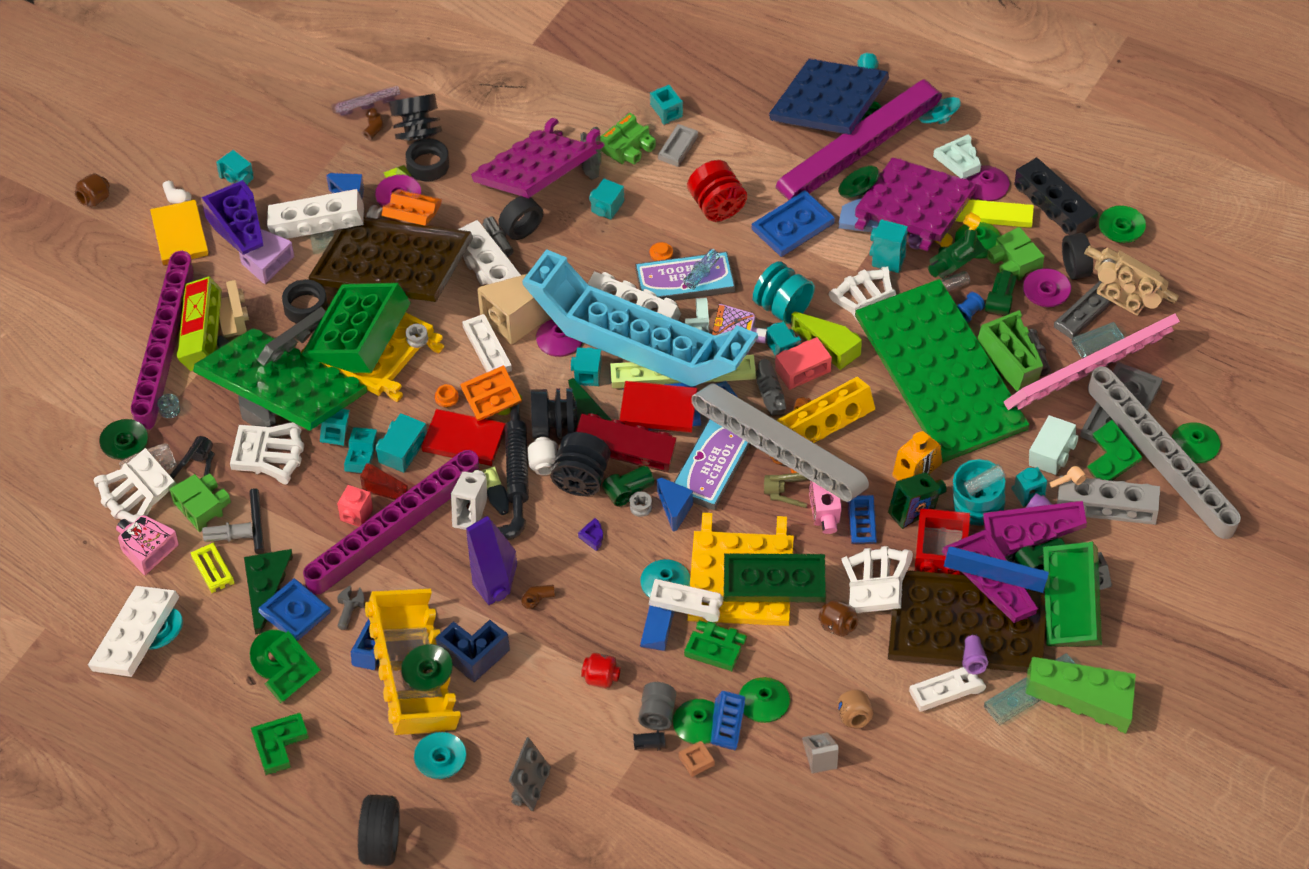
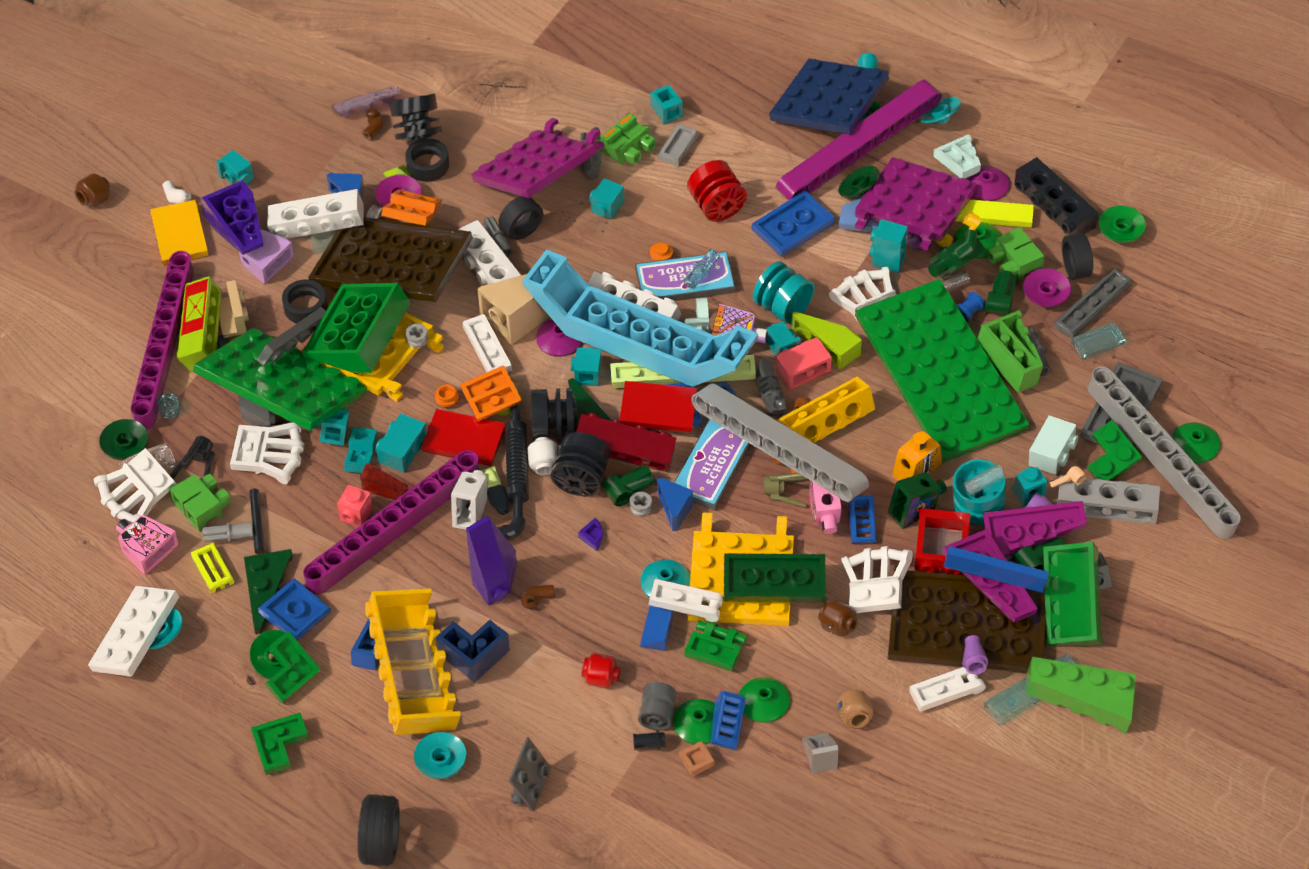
(349, 606): dark grey bar -> none
(426, 658): dark green dish -> none
(1086, 365): bright pink plate -> none
(1129, 281): tan piece -> none

